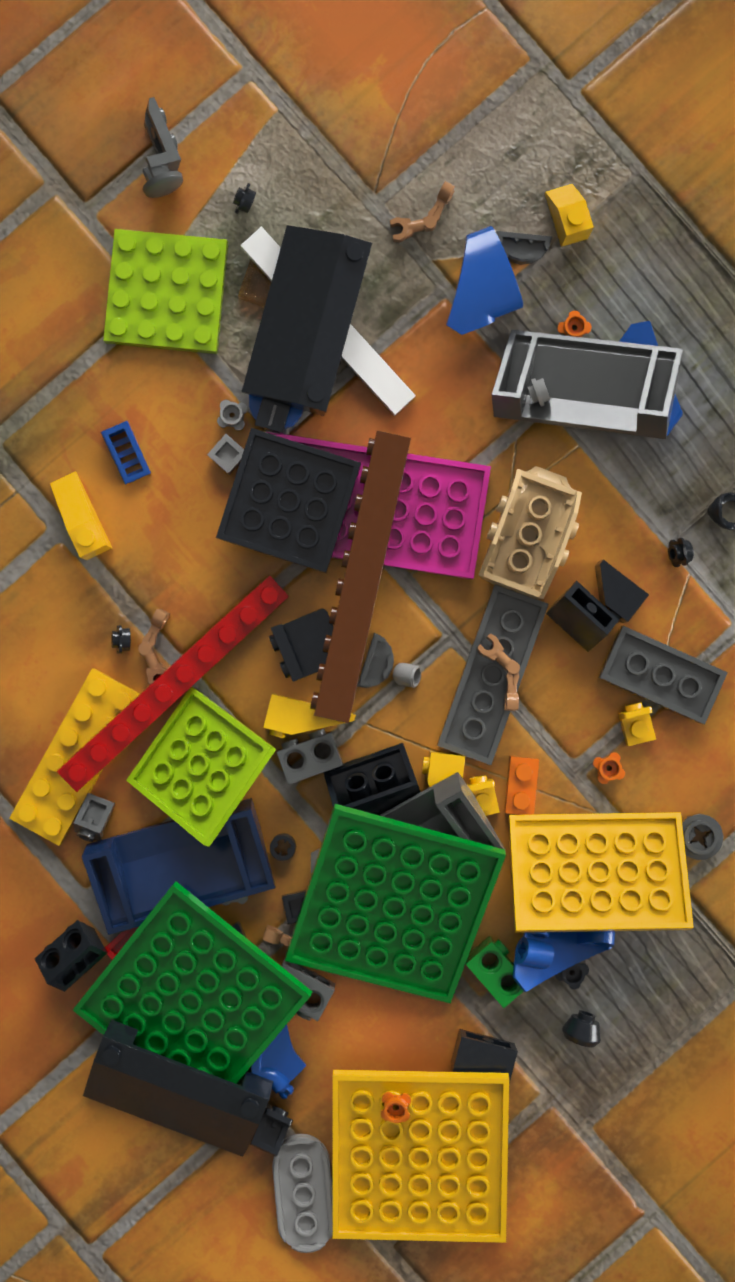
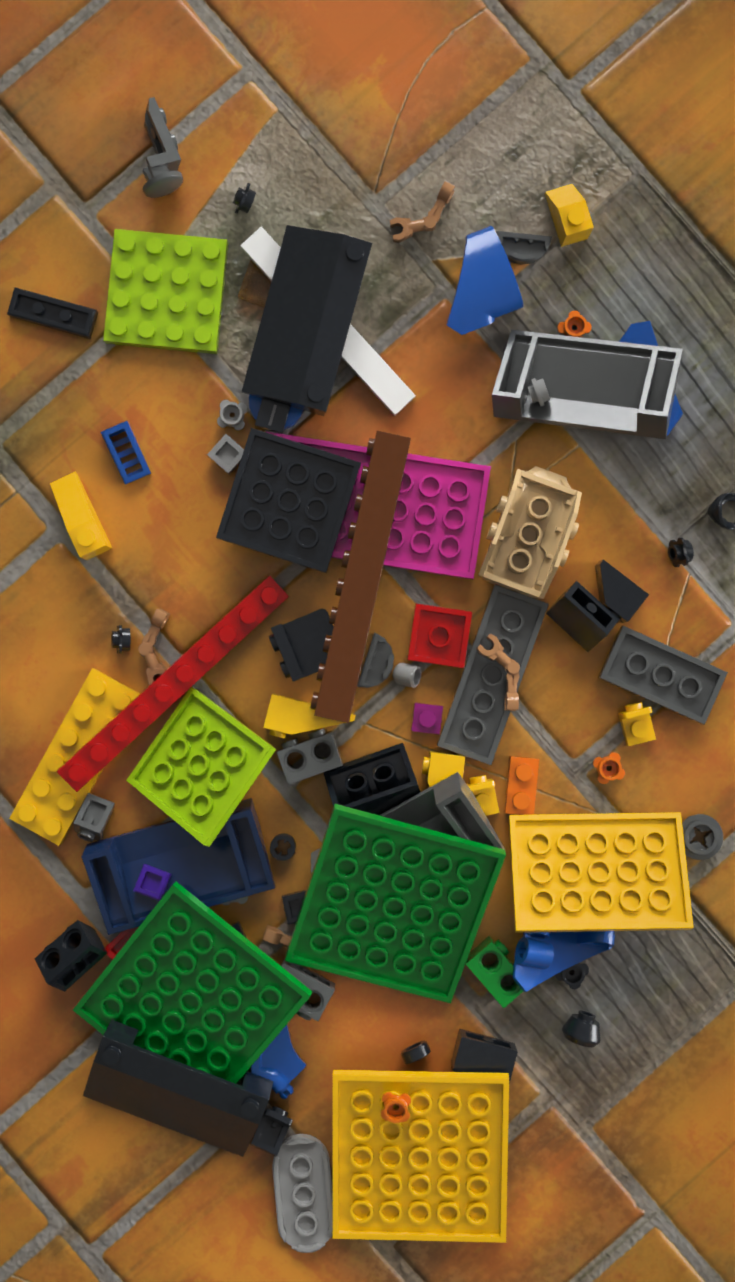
(52, 313): none -> black tile
(152, 882): none -> dark purple tile
(415, 1052): none -> black tile
(427, 718): none -> magenta plate
(439, 635): none -> red plate

